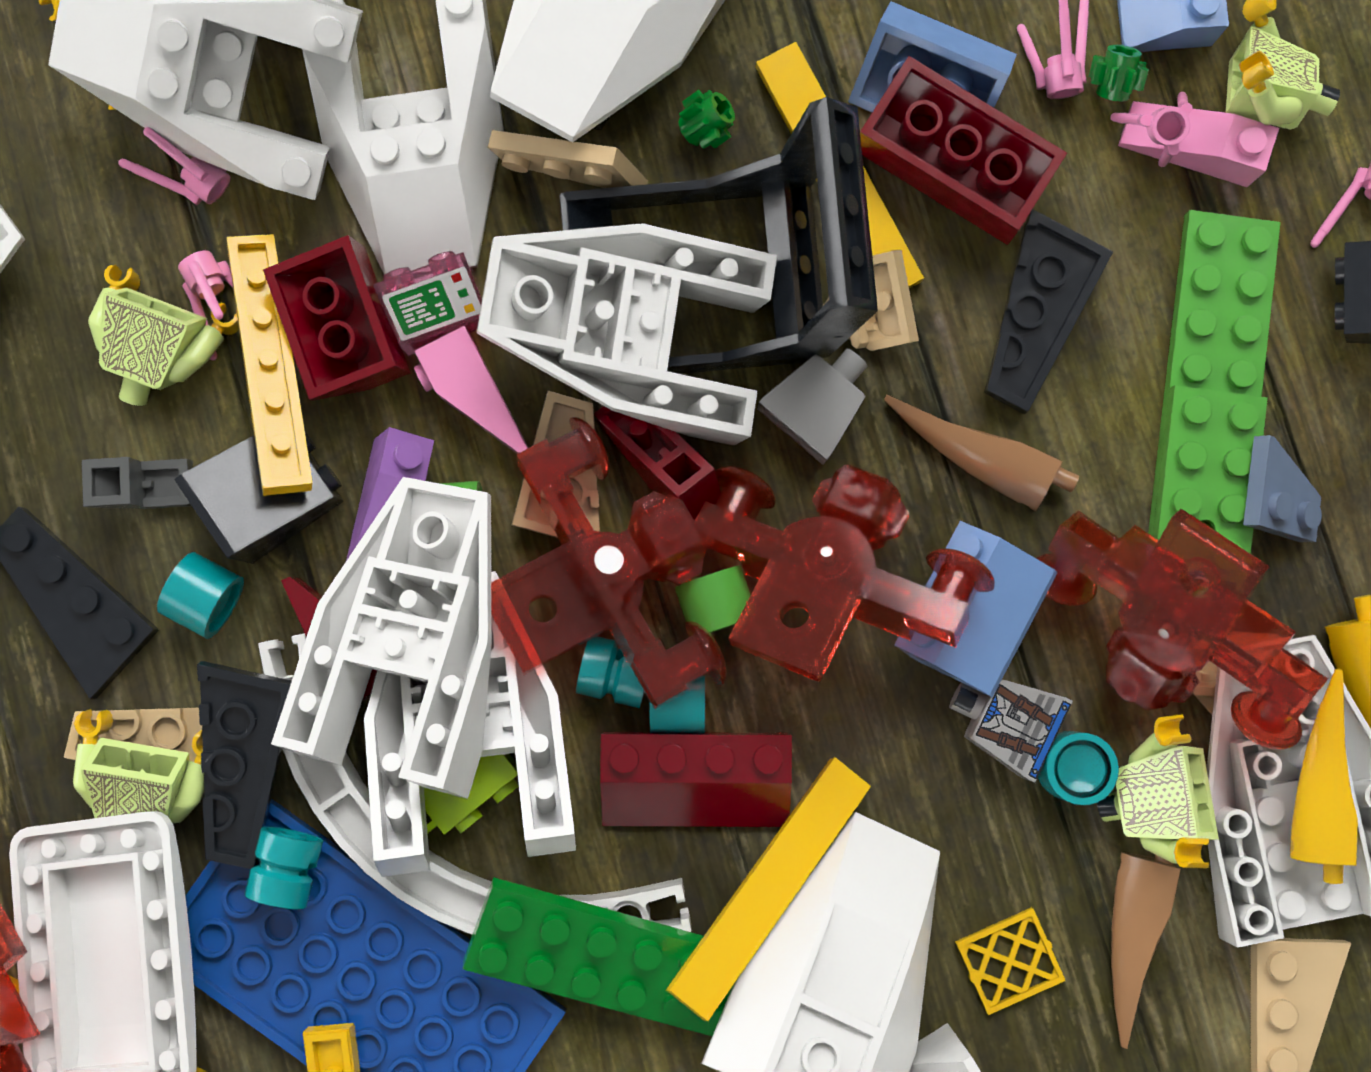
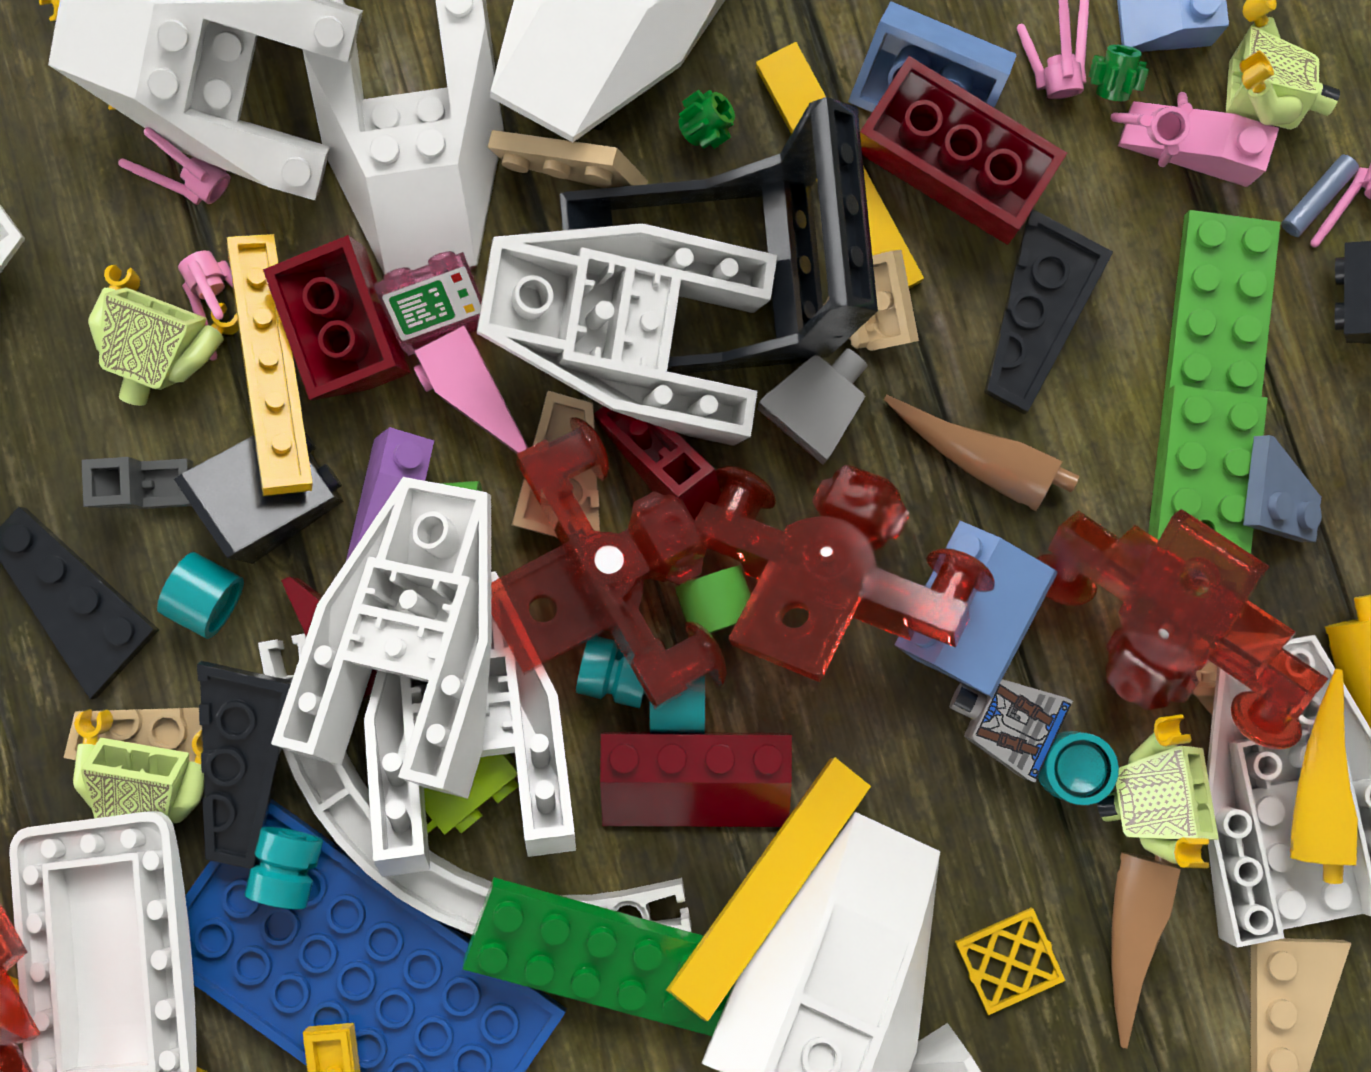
(1320, 195): none -> sand blue piece

